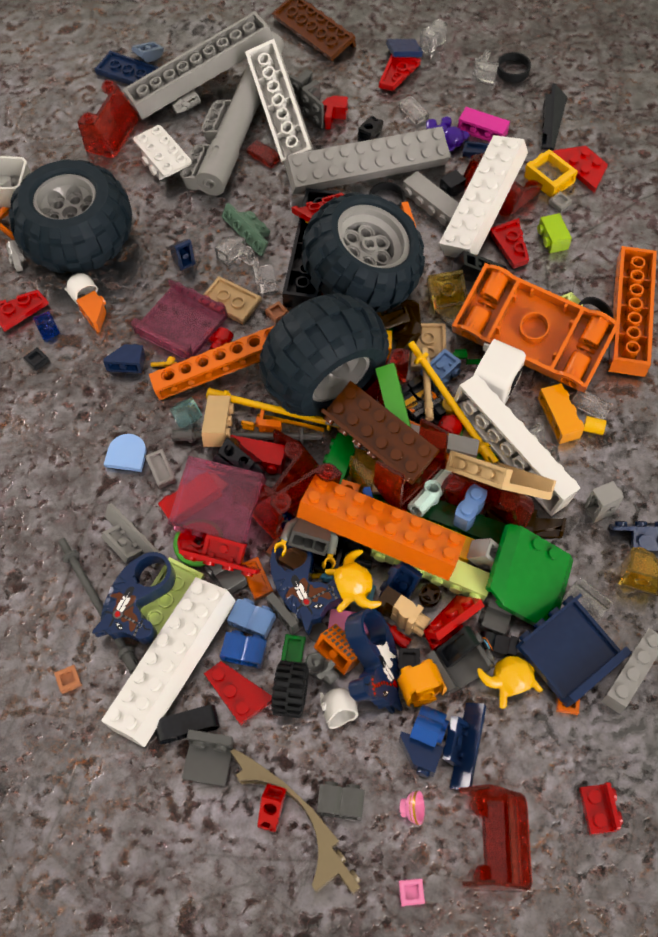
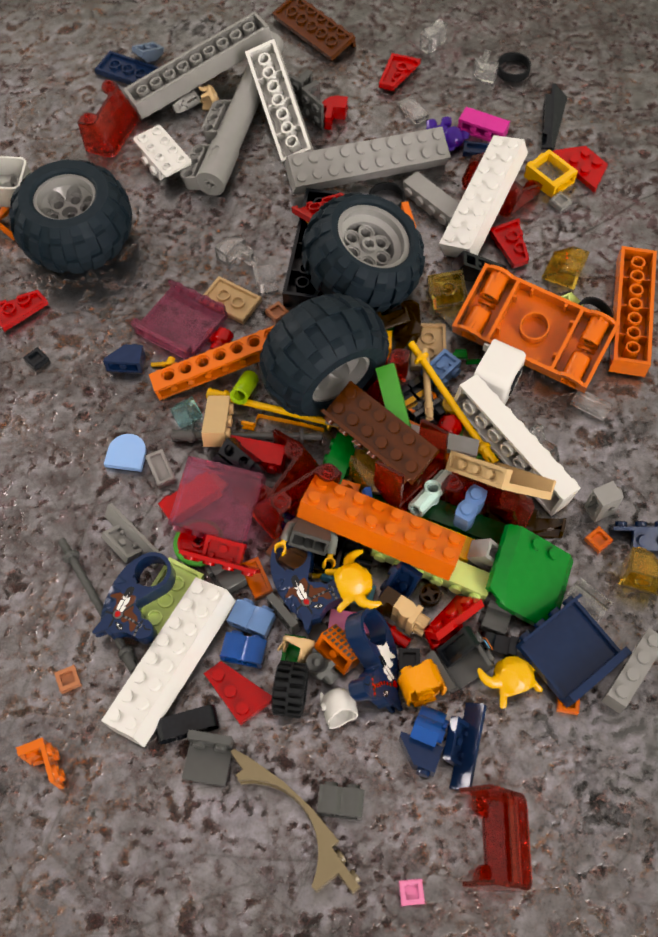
(15, 255): light grey hinge -> none
(42, 752): none -> orange bracket
(46, 325): clear blue bracket -> none
(80, 284): white helmet -> none
(93, 309): orange slope -> none
(183, 254): dark blue slope -> none
(208, 97): none -> tan piece
(244, 387): none -> lime pin
(248, 227): sand green bracket -> none
(263, 153): clear red tile -> none
(267, 425): orange bracket -> none
(271, 807): red leg -> none
(305, 644): none -> tan piece
(369, 129): black leg -> none
(404, 48): dark blue tile -> none
(413, 807): bright pink piece -> none
(453, 183): black brick -> none
(554, 233): lime brick -> none
(560, 413): light orange brick -> none
(566, 266): none -> clear yellow slope
(594, 425): yellow piece -> none
(598, 539): none -> orange tile
(601, 808): red bracket -> none

